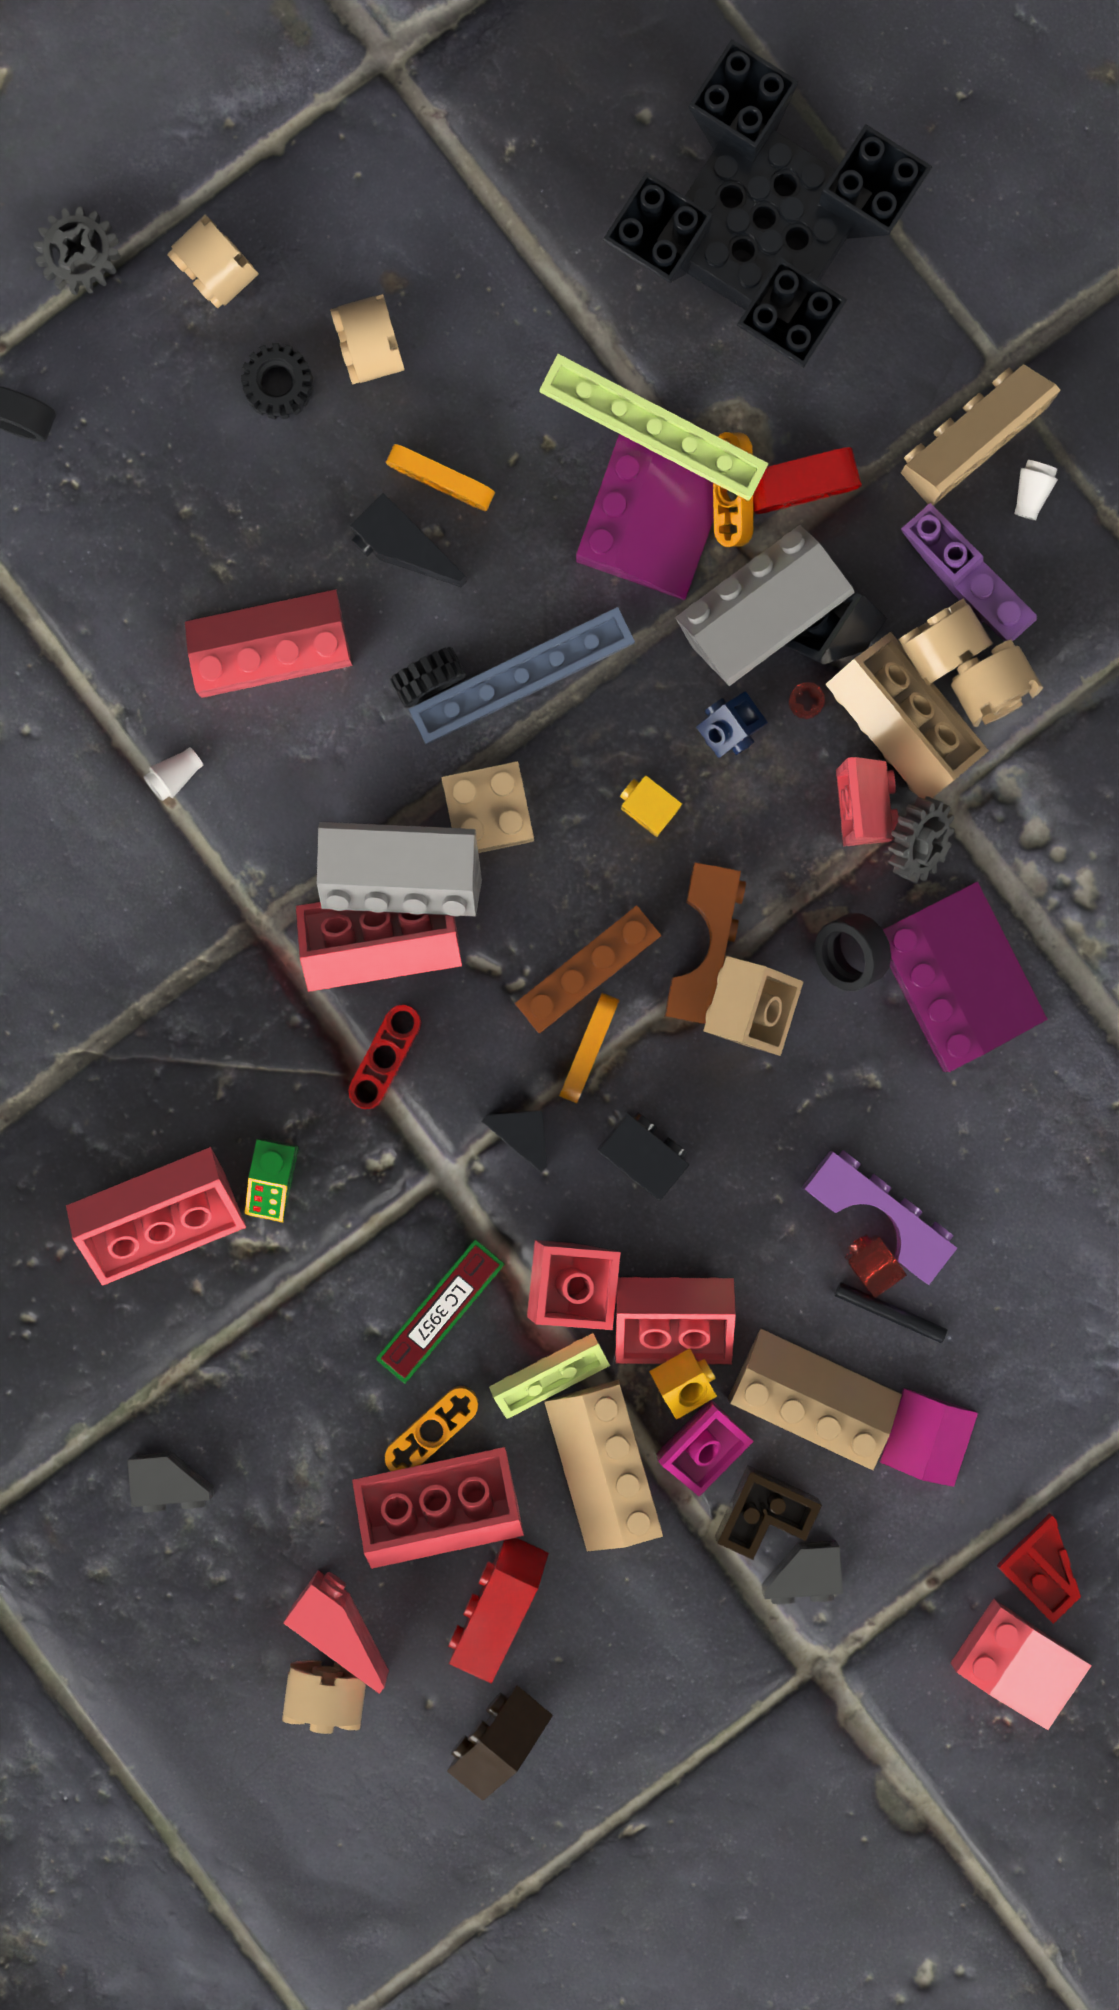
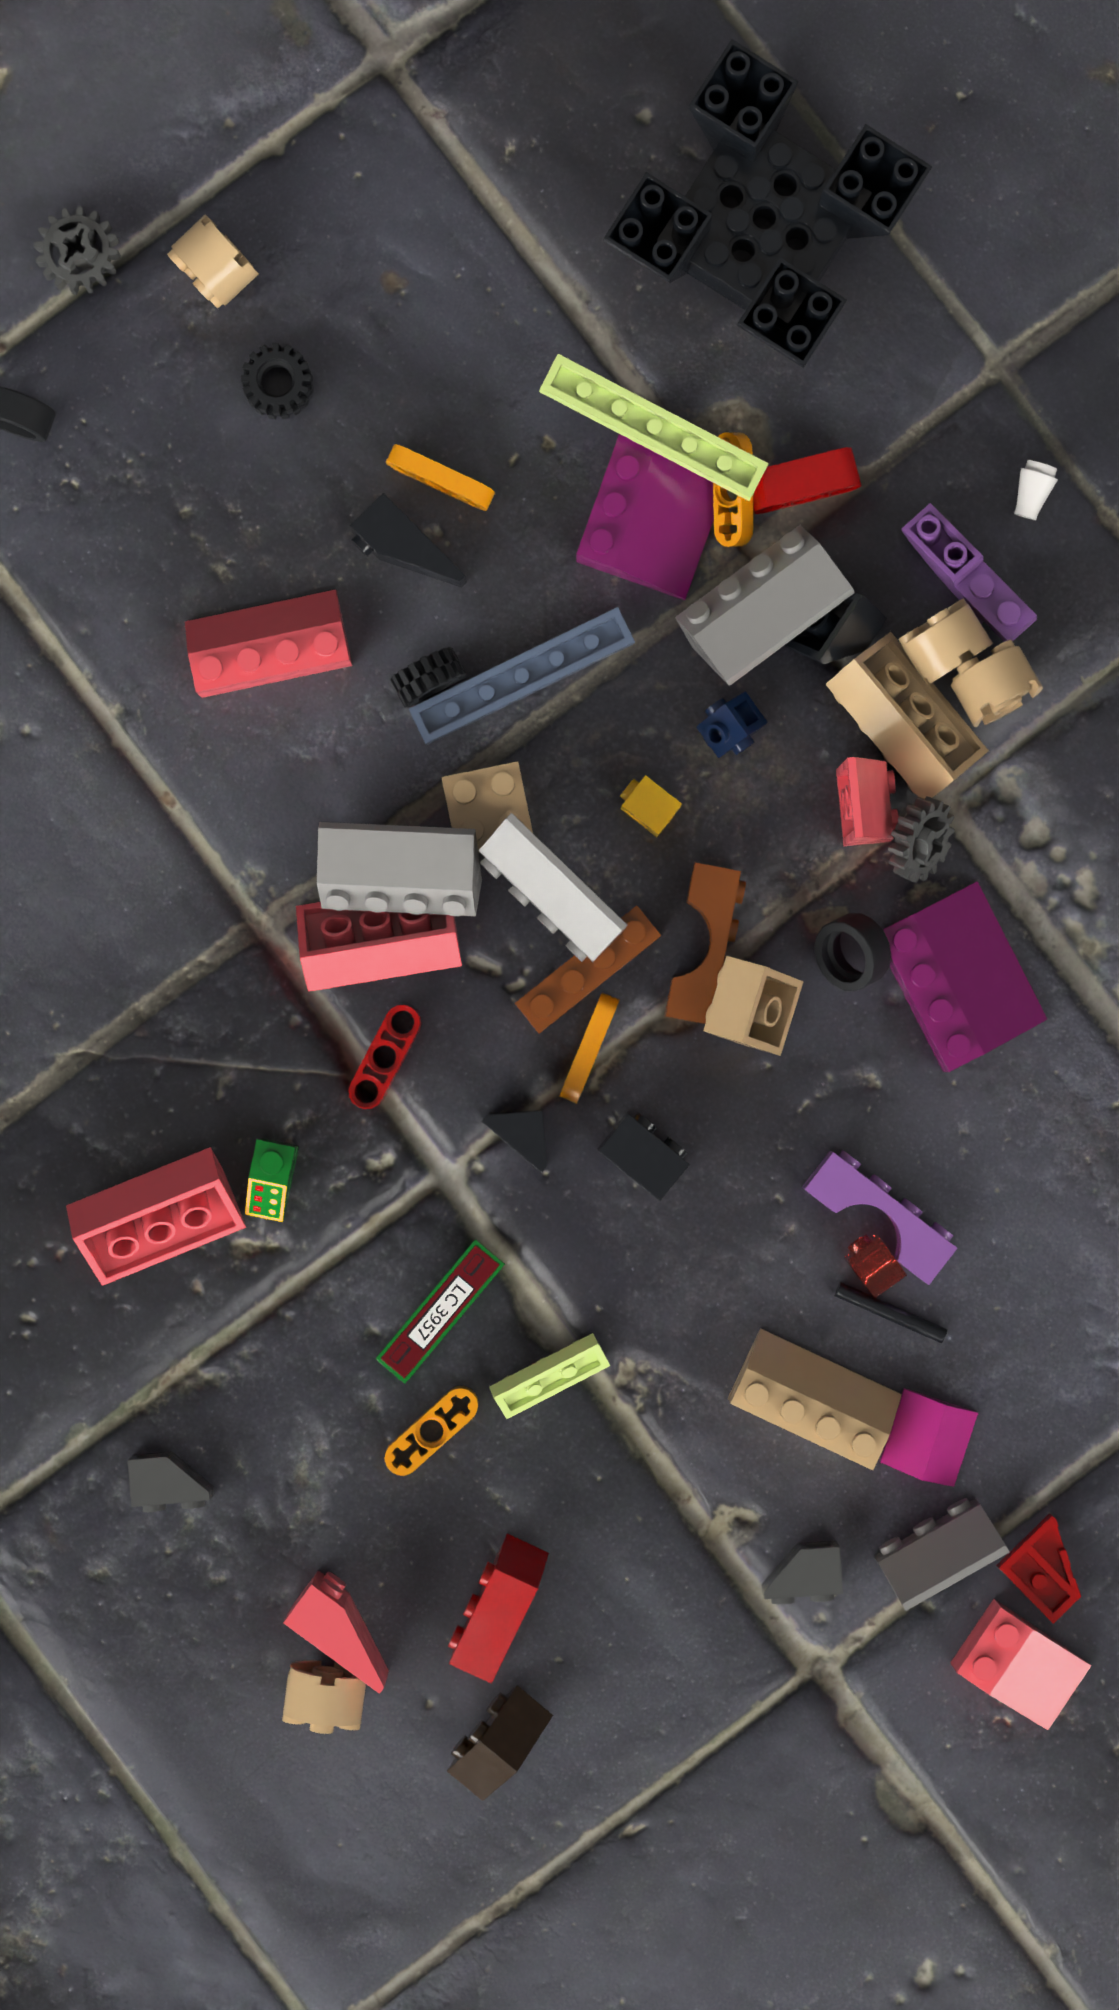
(173, 773): white cone -> none
(367, 339): tan brick -> none
(437, 1508): coral slope -> none
(552, 888): none -> slope
(573, 1285): coral slope -> none
(603, 1467): tan slope -> none
(674, 1314): coral slope -> none
(684, 1383): yellow brick -> none
(703, 1448): dark pink slope -> none
(765, 1502): dark brown brick -> none
(815, 692): clear red bush -> none
(940, 1552): none -> light grey slope
(978, 433): tan slope -> none

